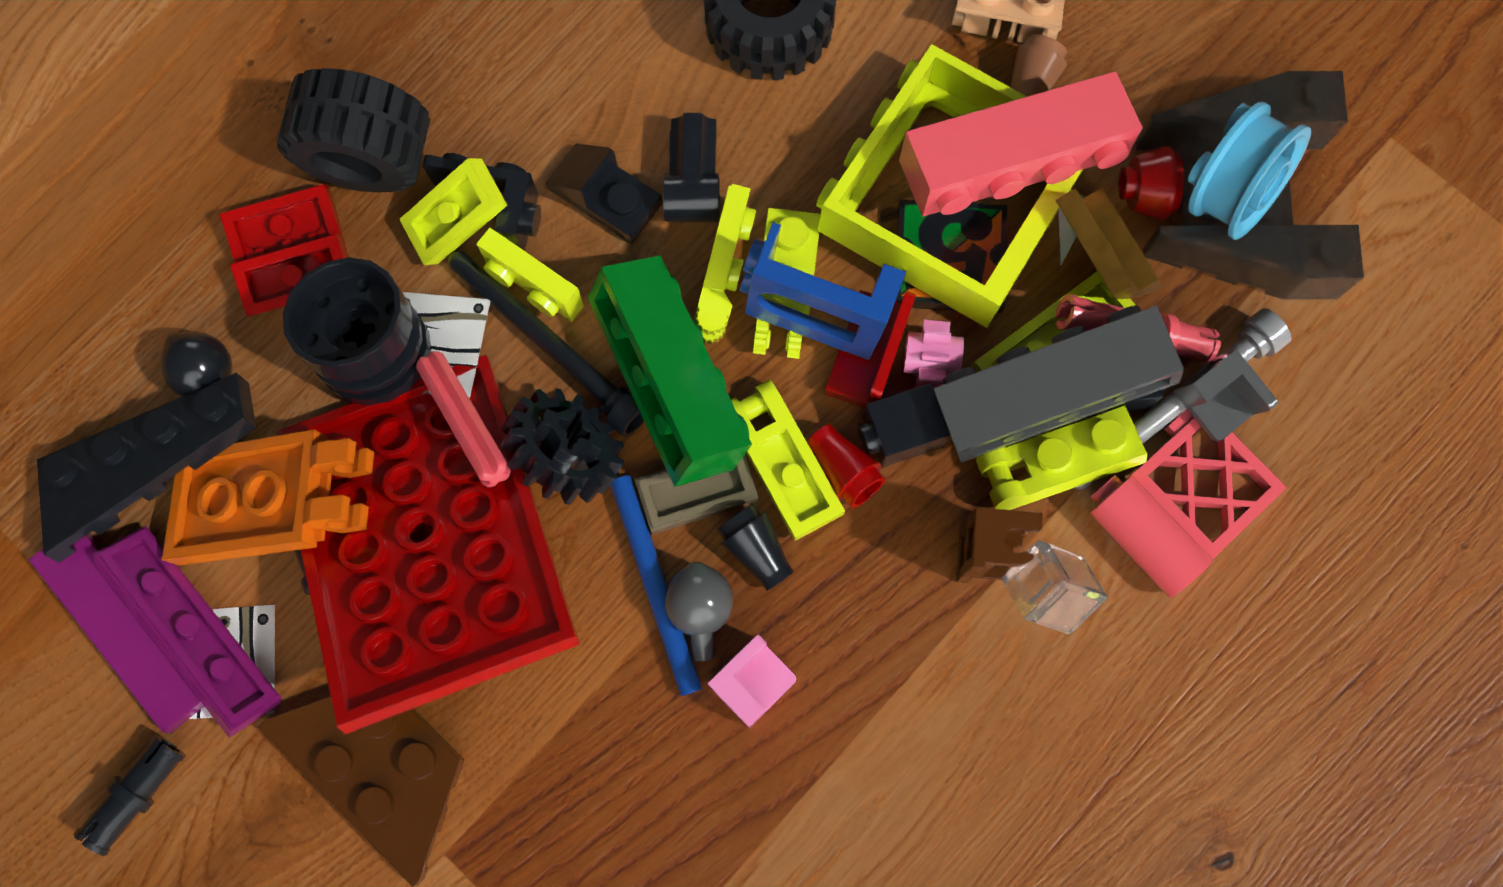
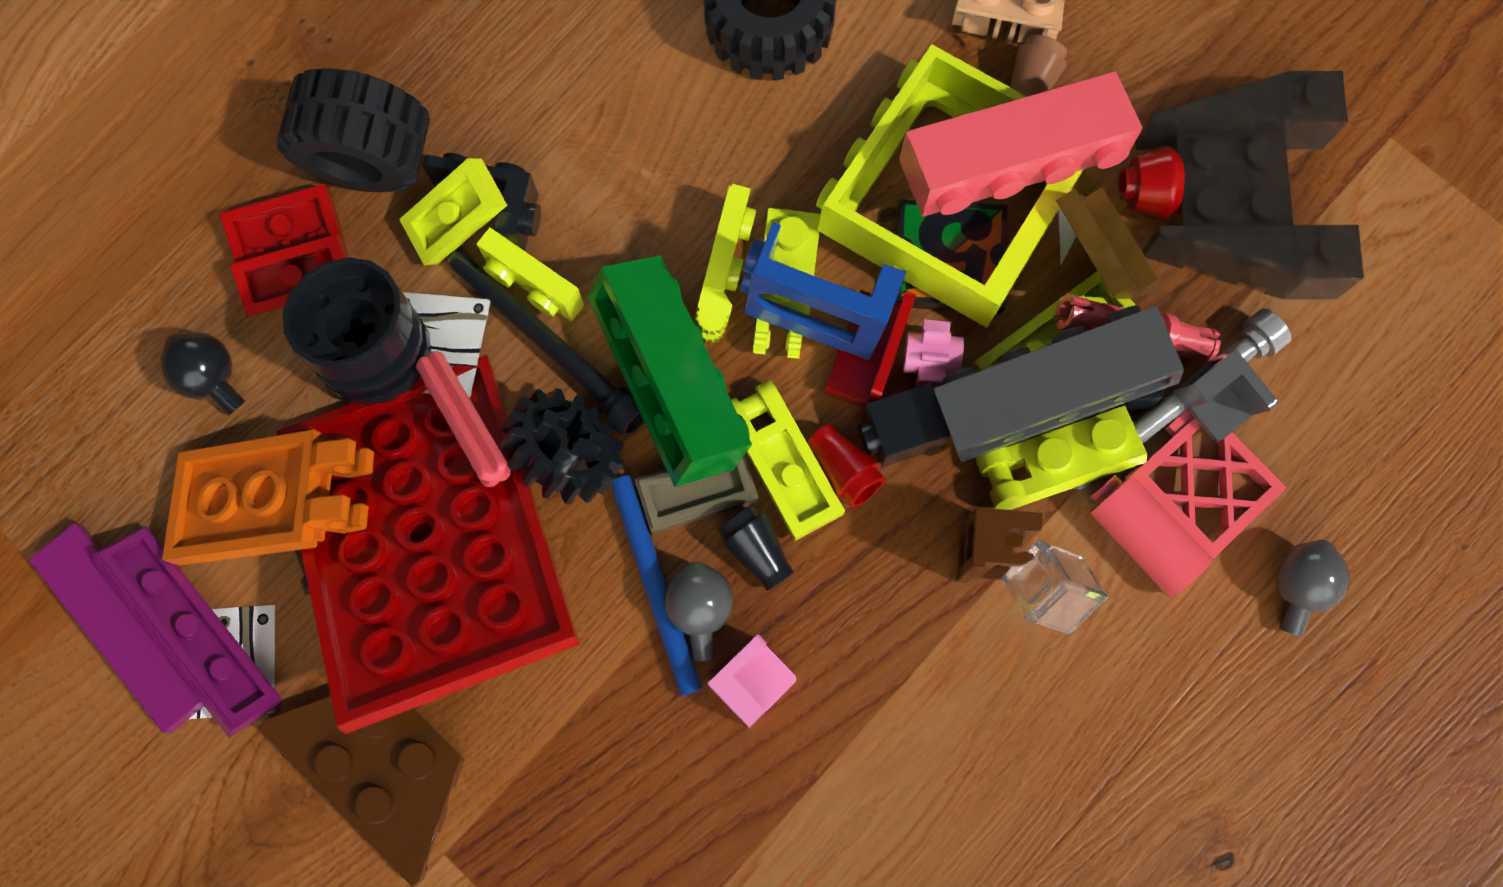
(107, 472): black wing -> none
(129, 795): black pin -> none
(604, 191): black slope -> none
(692, 183): black piece -> none
(1247, 168): medium azure wheel -> none
(1311, 580): none -> dark grey piece

